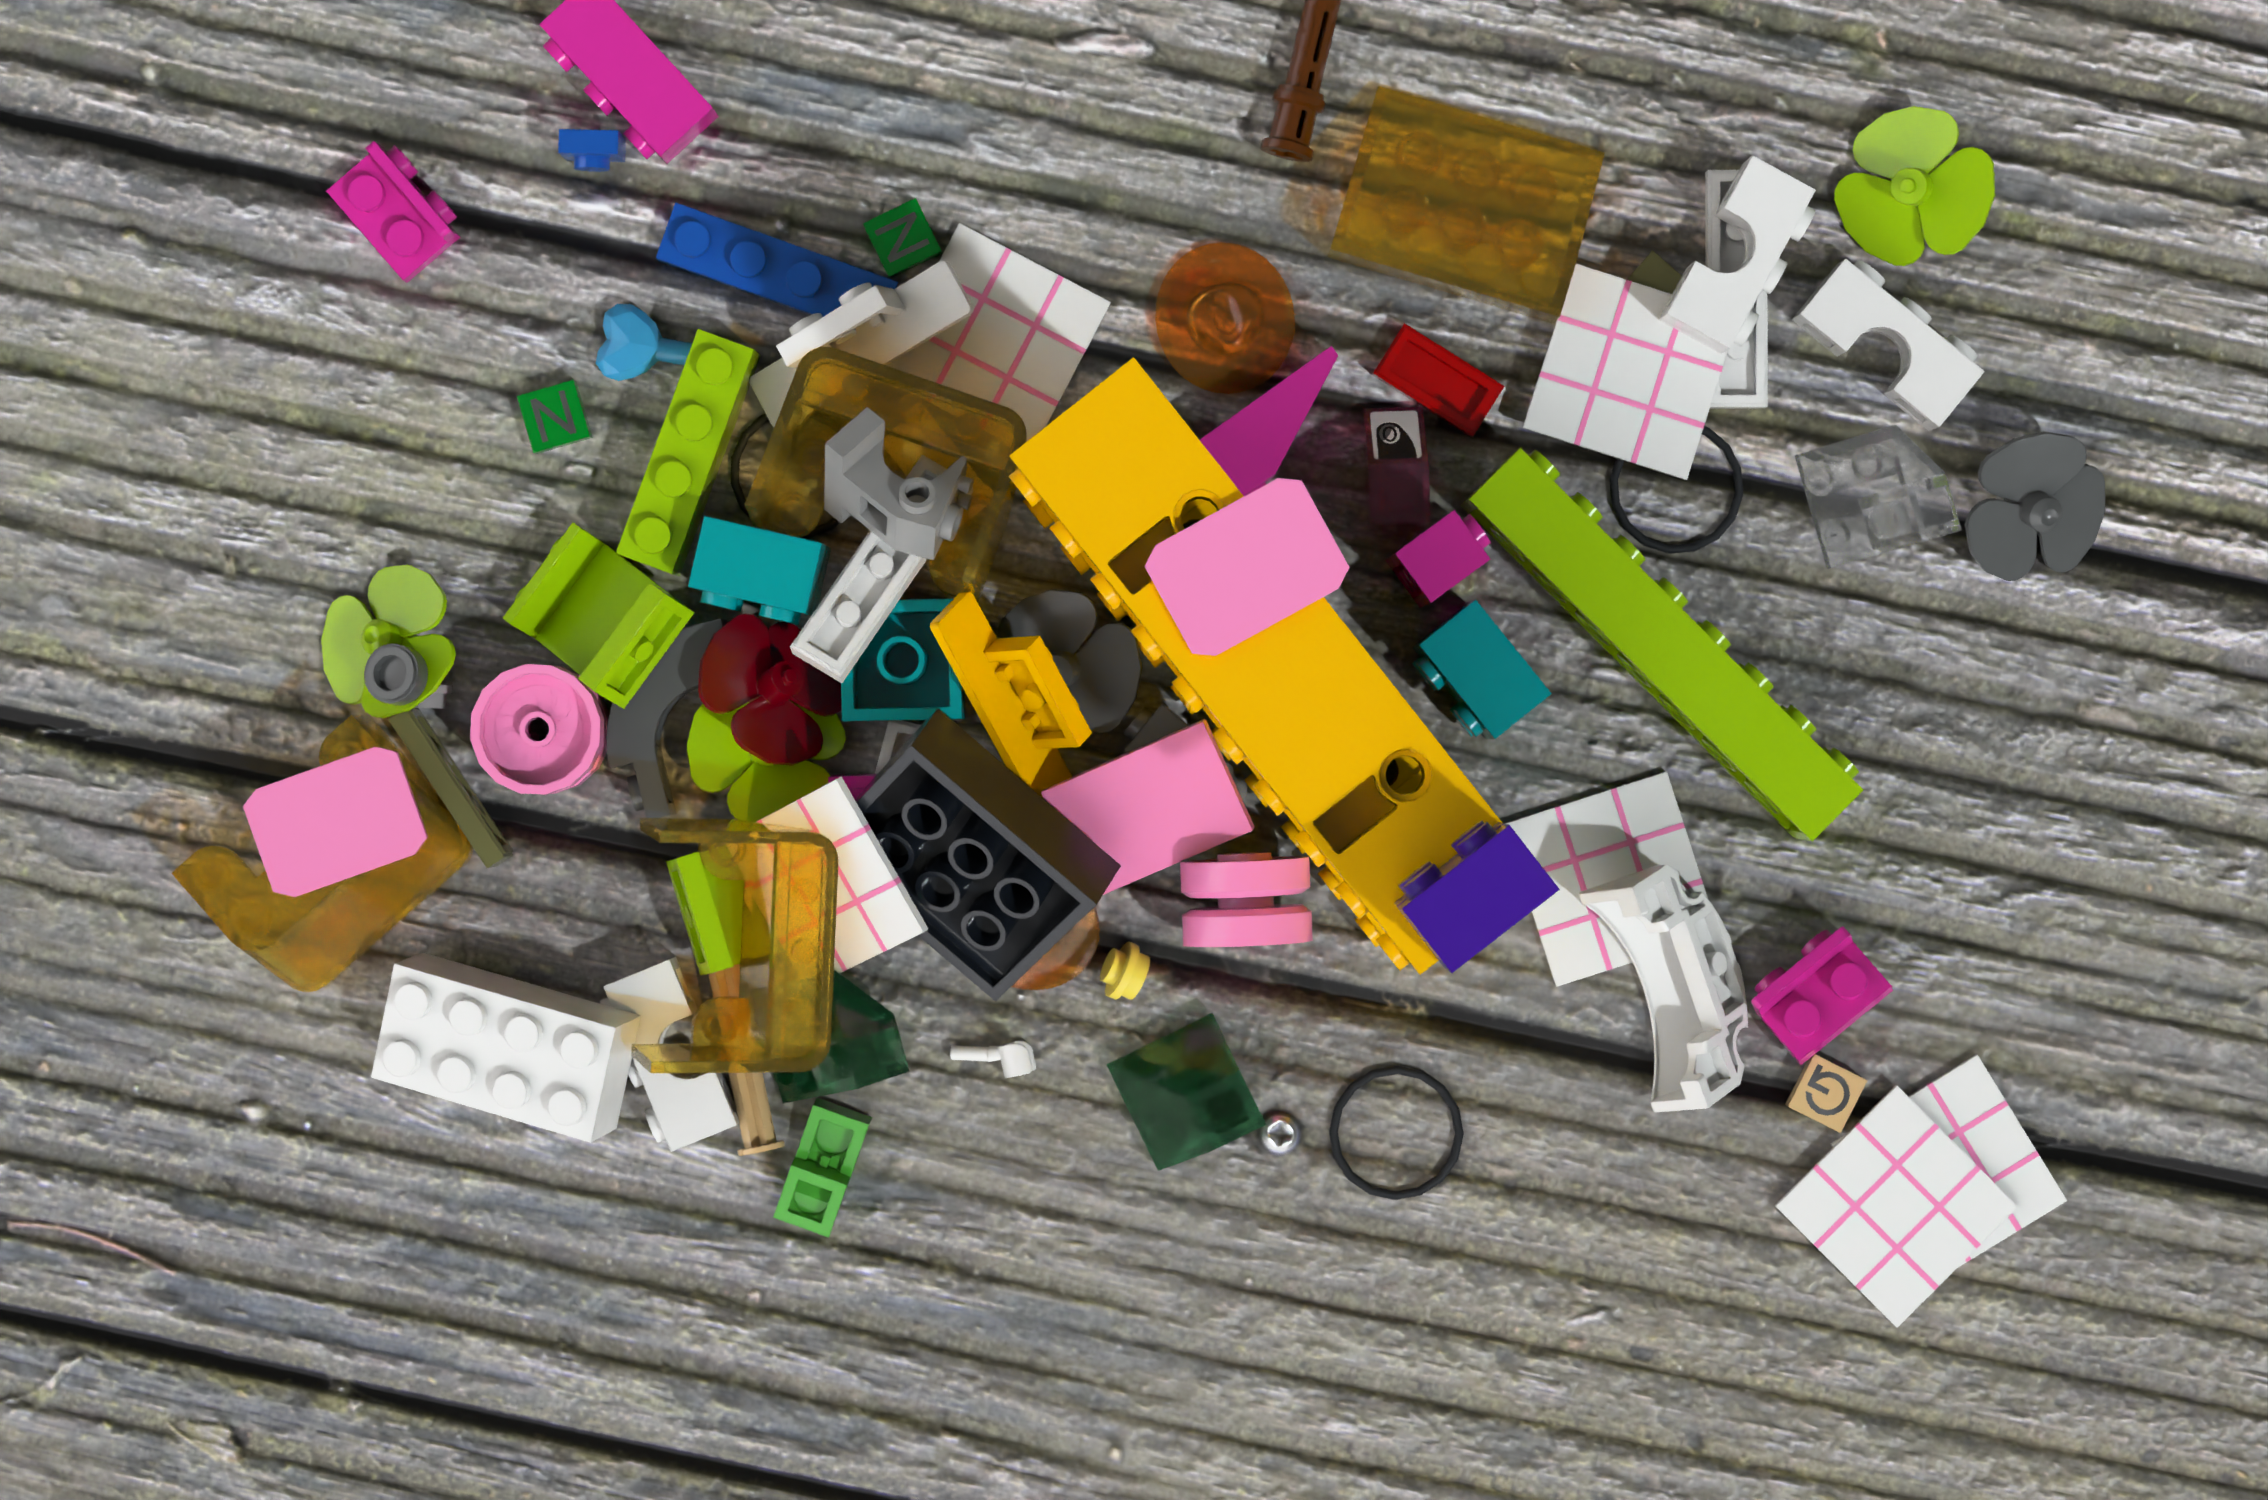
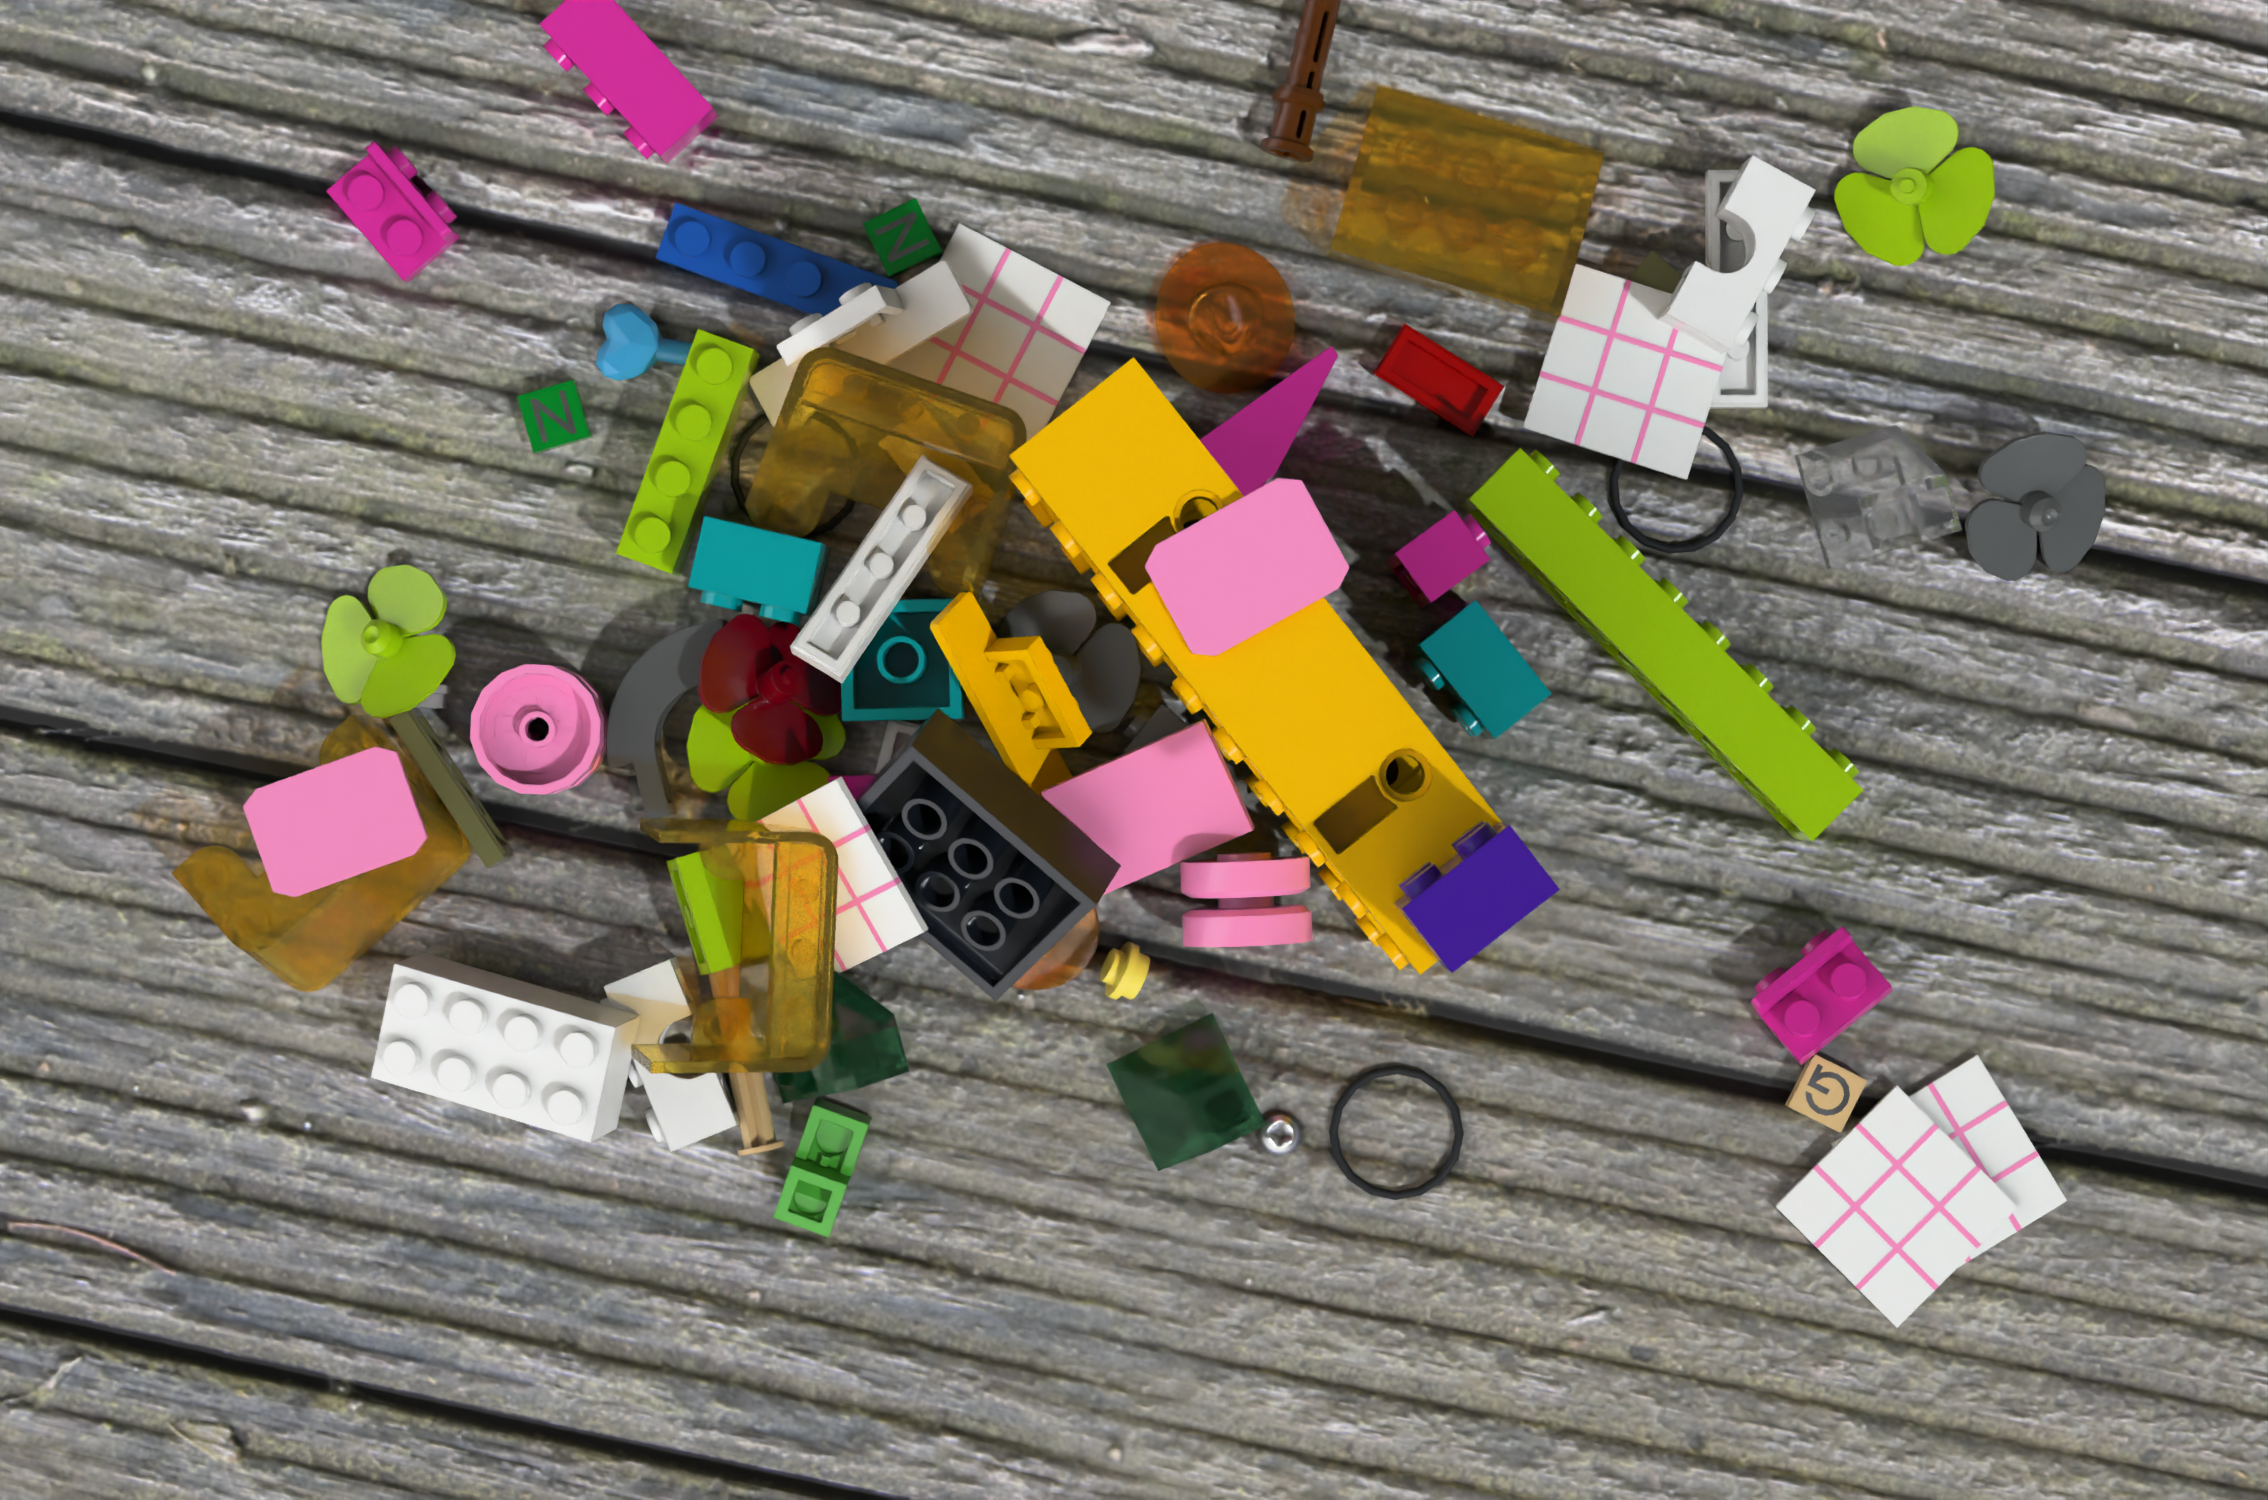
(396, 674): dark grey tile -> none
(592, 148): blue plate -> none
(598, 615): lime panel -> none
(868, 490): light grey tile -> none
(1015, 1056): white hand -> none
(1396, 467): clear pink slope -> none
(1595, 844): white piece -> none
(1688, 983): white windscreen -> none
(1932, 370): white arch -> none

